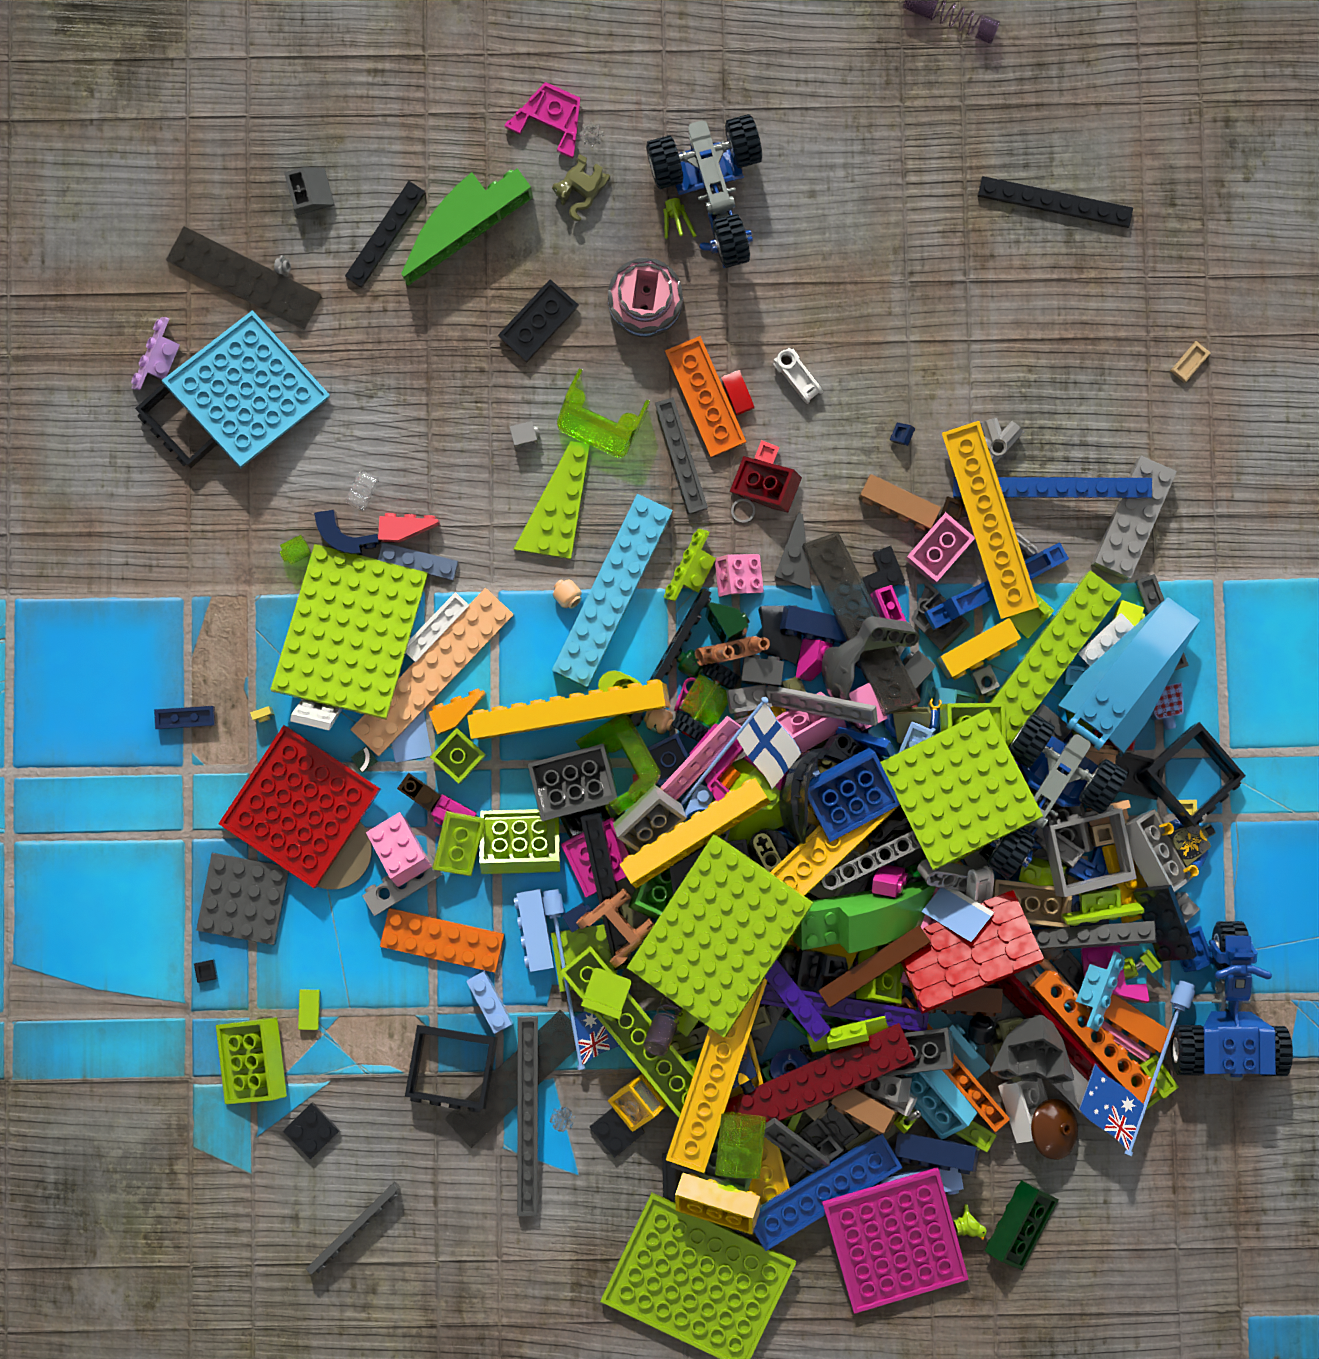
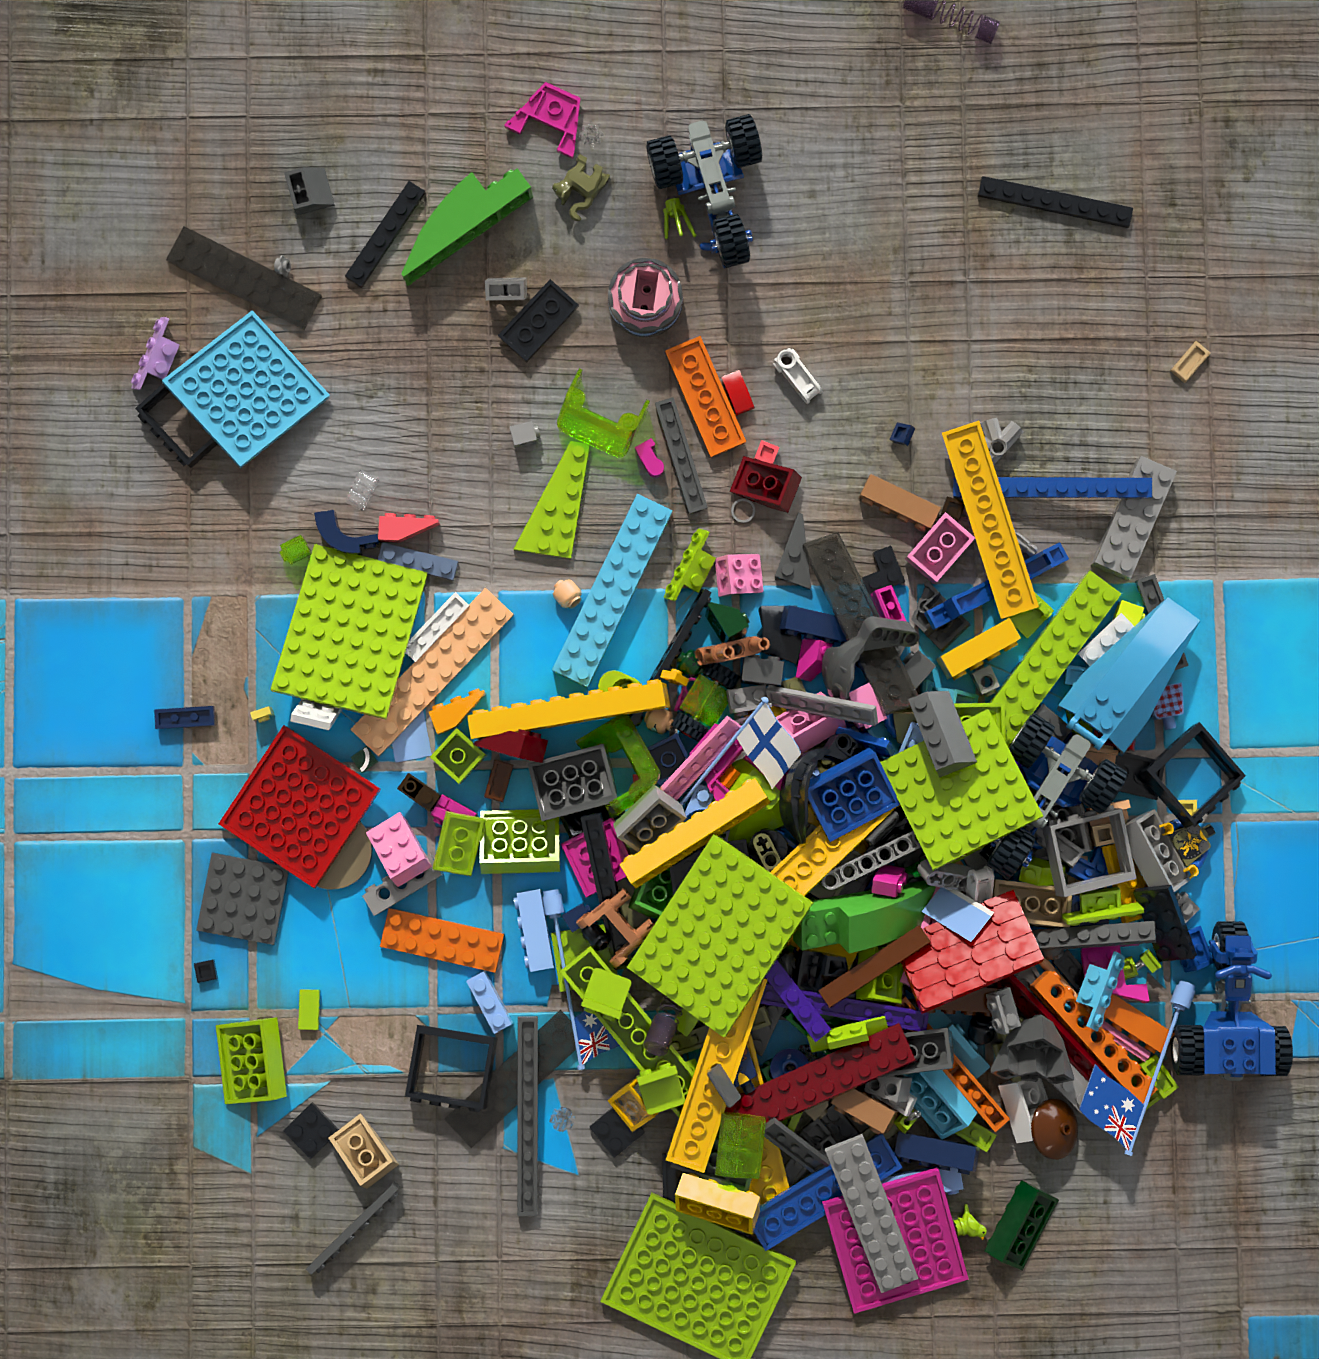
(363, 1151): none -> tan slope
(499, 780): none -> reddish brown plate
(506, 288): none -> light grey brick
(518, 744): none -> dark red slope
(595, 937): none -> black brick
(645, 453): none -> dark pink leg
(660, 1088): none -> lime bracket
(674, 677): none -> yellow plate
(723, 1085): none -> dark grey slope
(871, 1213): none -> light grey plate
(882, 828): none -> dark grey slope
(942, 731): none -> dark grey slope
(1003, 1010): none -> light grey bracket

